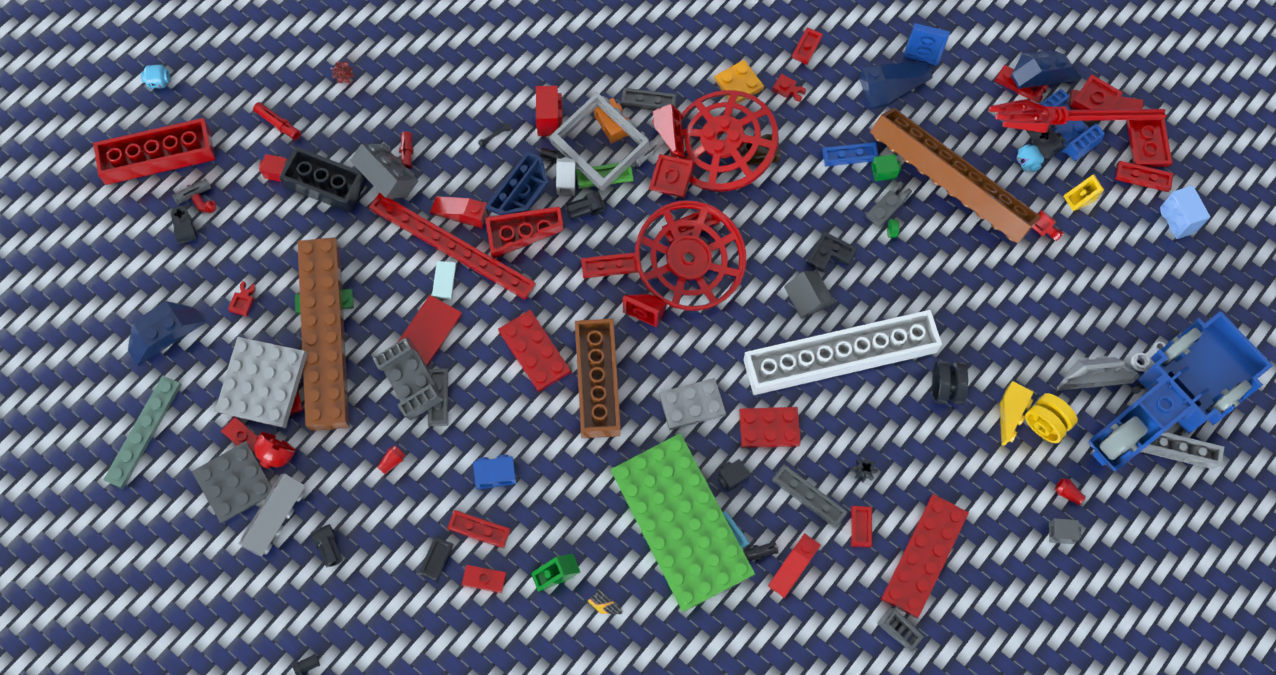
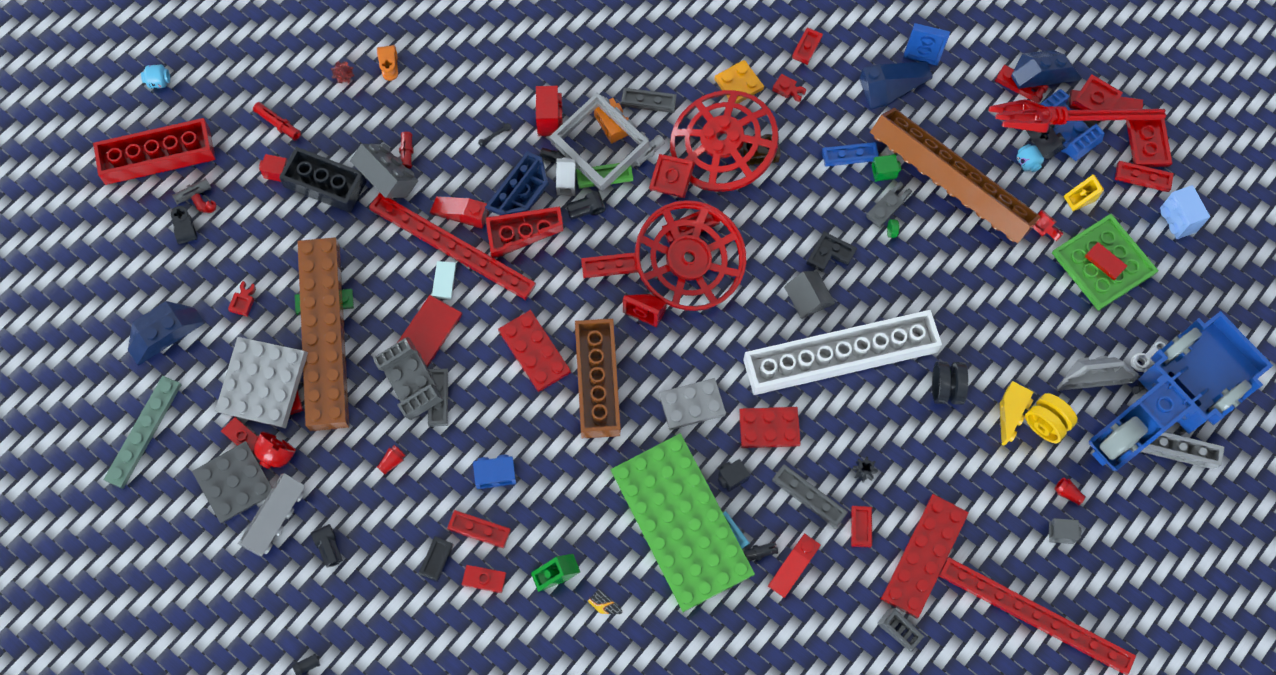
(388, 62): none -> orange piece
(669, 125): slope -> none
(1038, 616): none -> red plate
(1090, 279): none -> bright green plate
(1105, 261): none -> red tile

